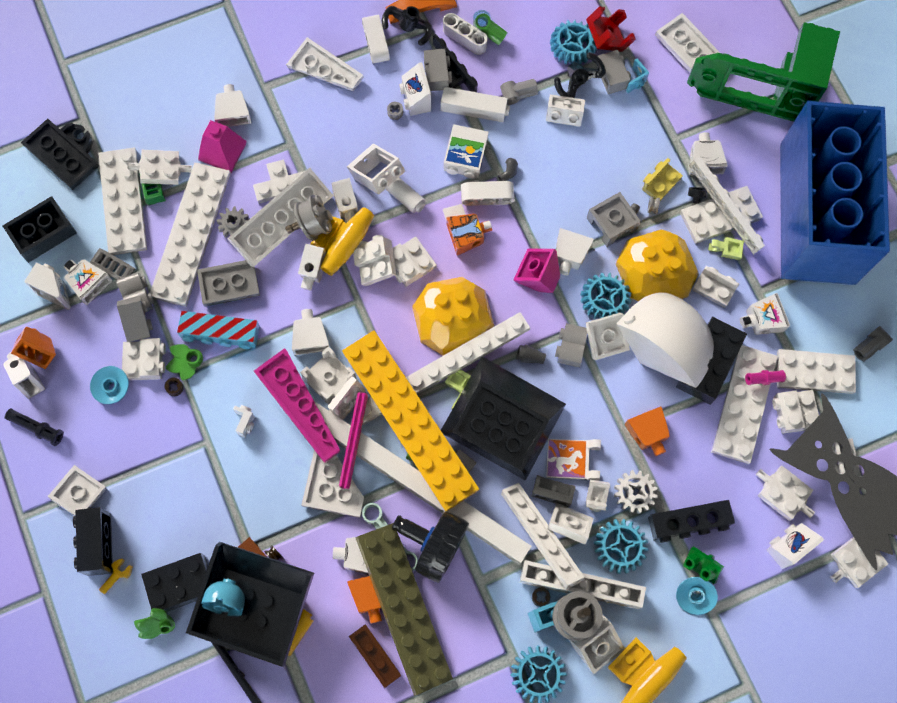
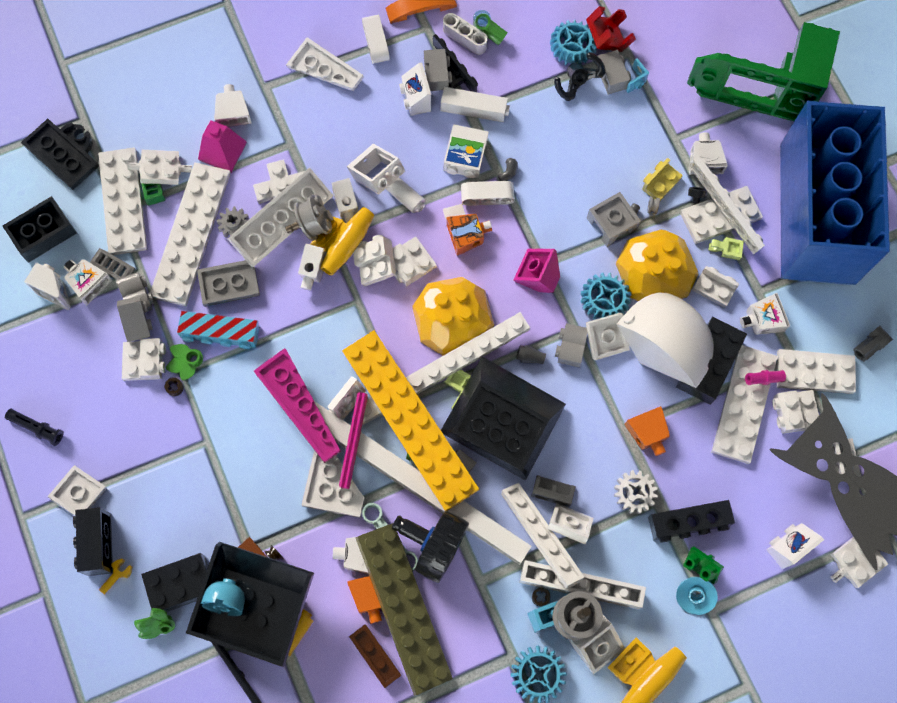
(18, 371): white torso -> none
(34, 347): orange torso -> none
(103, 379): medium azure dish -> none
(246, 422): white bracket -> none
(308, 334): white torso -> none
(327, 375): white panel -> none
(395, 105): light grey bush -> none
(408, 21): black piece -> none
(519, 90): light grey piece -> none
(565, 110): white bracket -> none
(571, 250): white torso -> none
(571, 459): flag -> none
(597, 495): white bracket -> none
(619, 537): medium azure gear -> none
(684, 41): white plate -> none
(785, 493): white plate -> none

